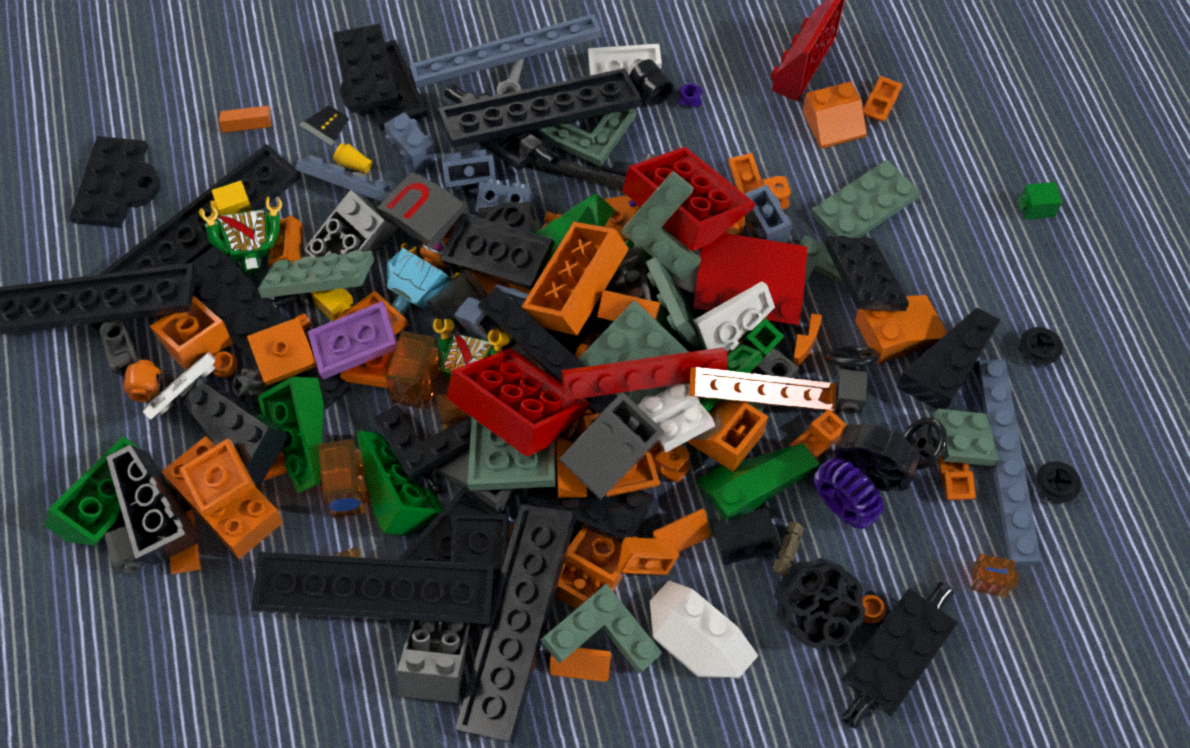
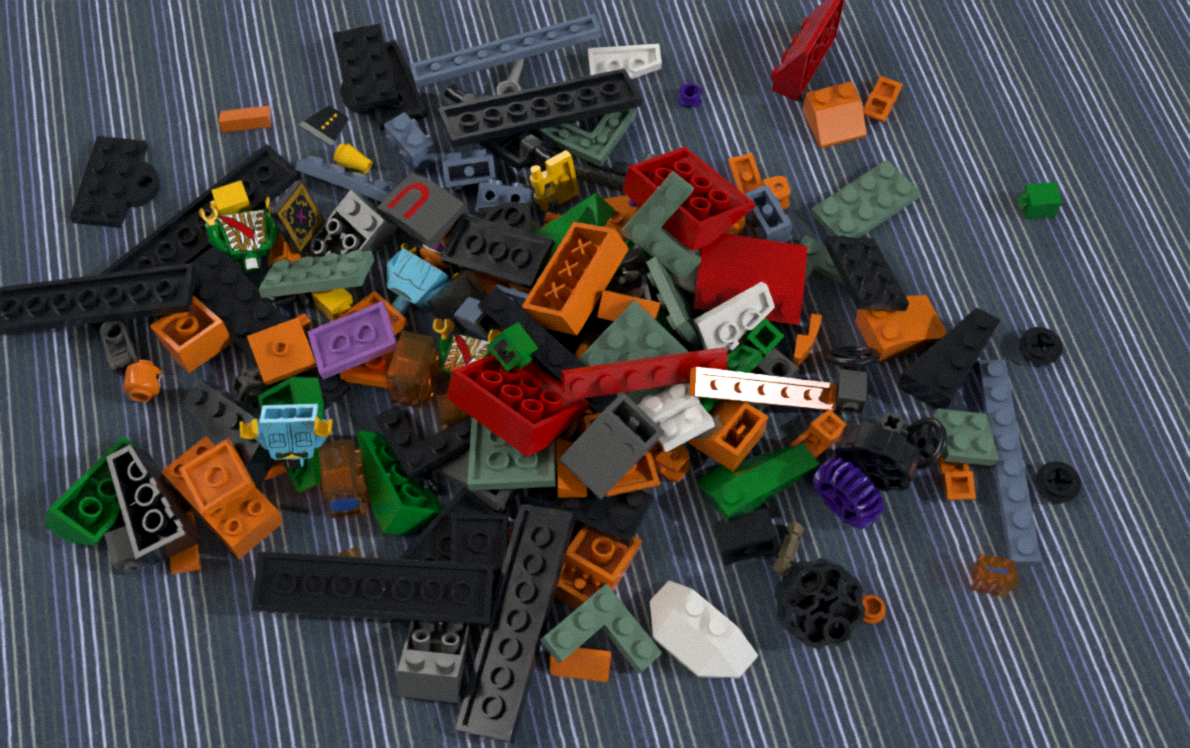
(181, 386): white wing -> none
(225, 364): orange plate -> none
(288, 431): none -> medium azure torso
(297, 217): none -> black tile
(513, 347): none -> green brick
(562, 181): none -> yellow plate
(647, 556): orange slope -> none
(650, 82): black wheel -> none
(686, 530): orange slope -> none
(894, 423): none -> dark grey gear
(898, 653): black plate -> none

